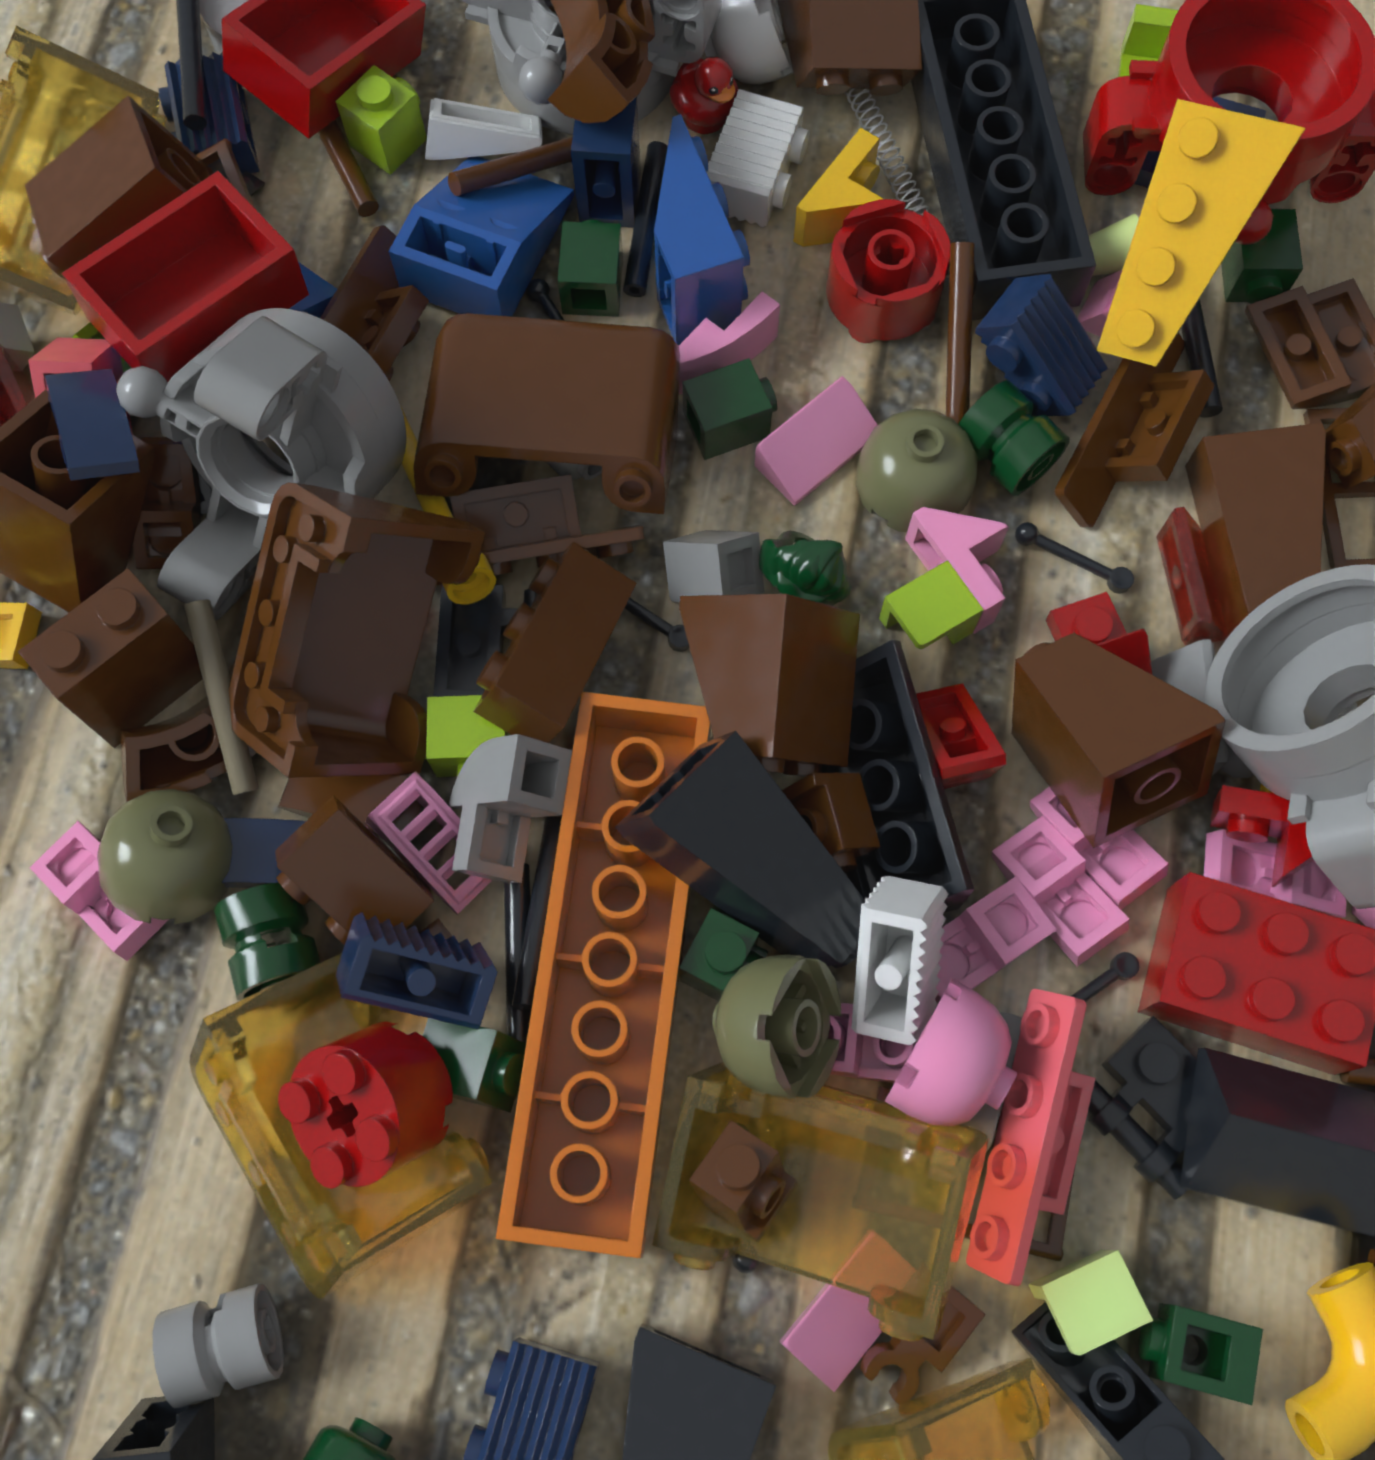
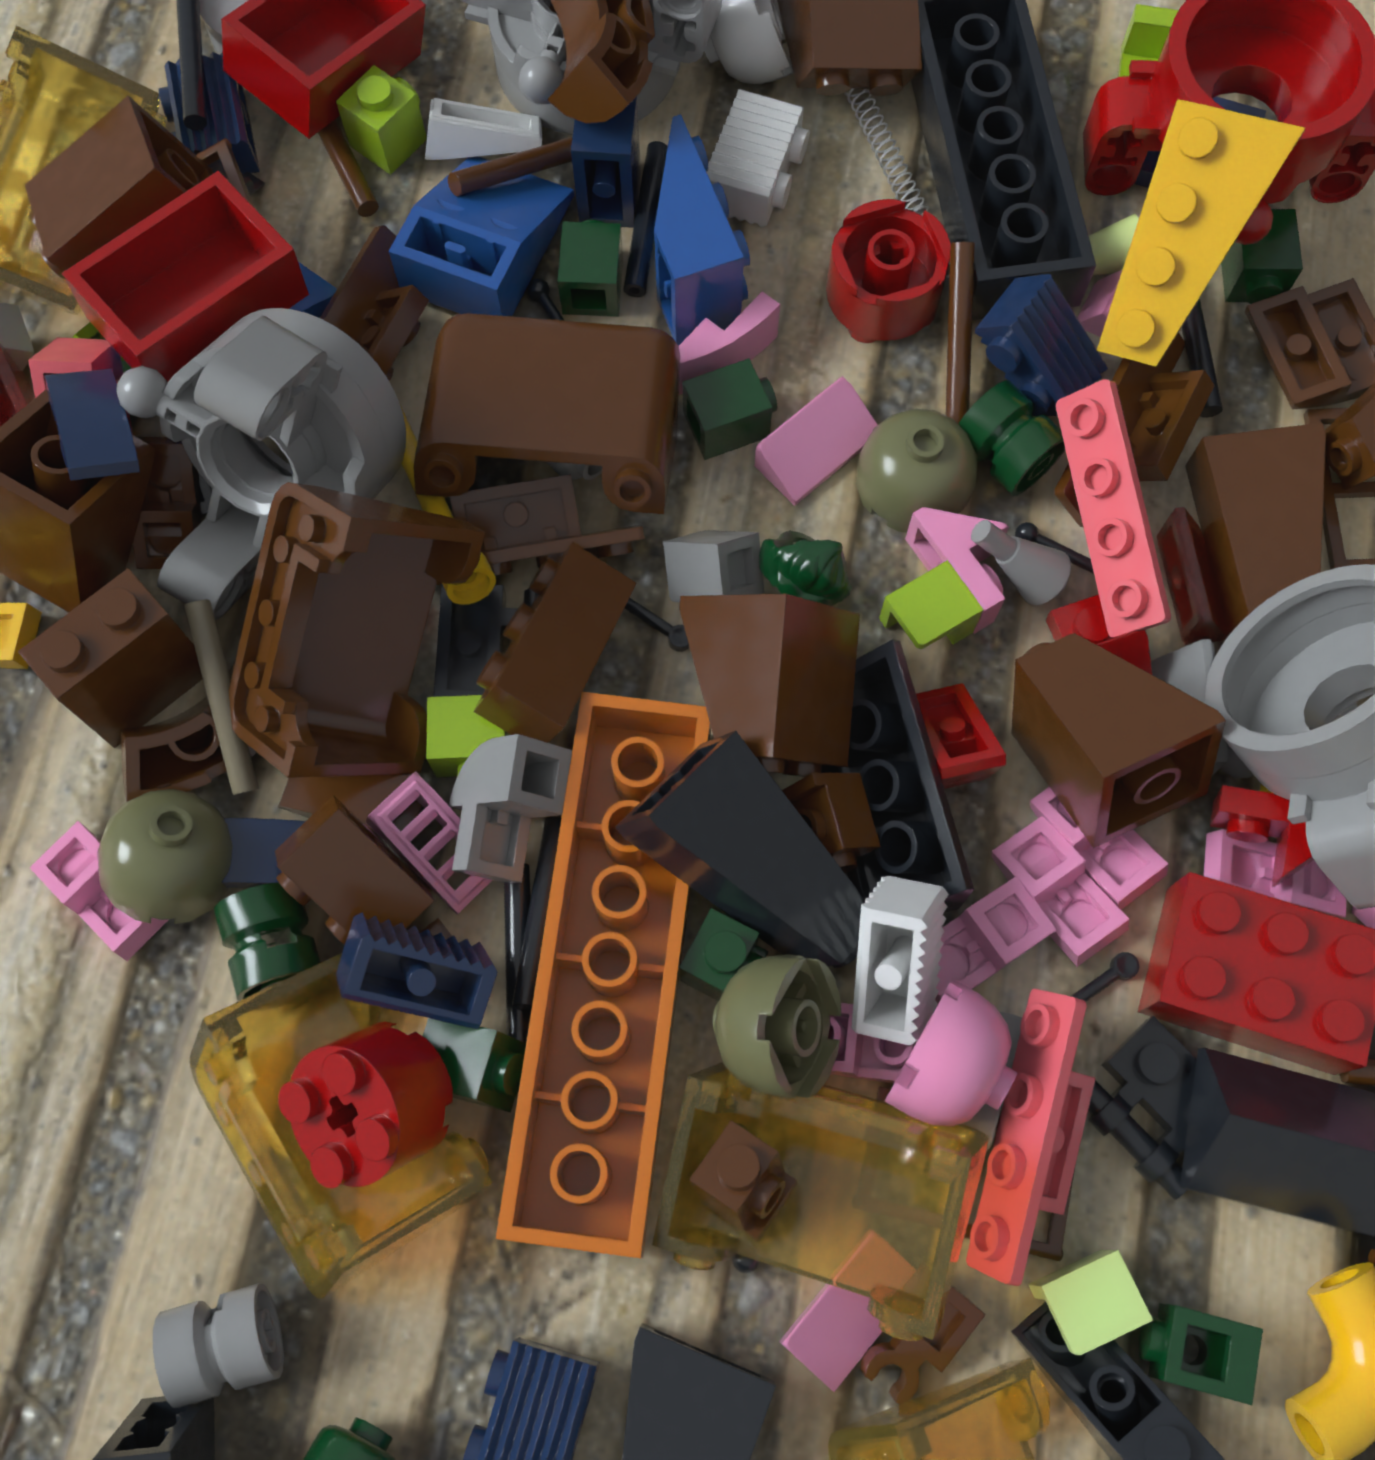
(704, 94): red animal -> none
(838, 191): yellow slope -> none
(1032, 568): none -> light grey cone
(1112, 509): none -> coral bracket

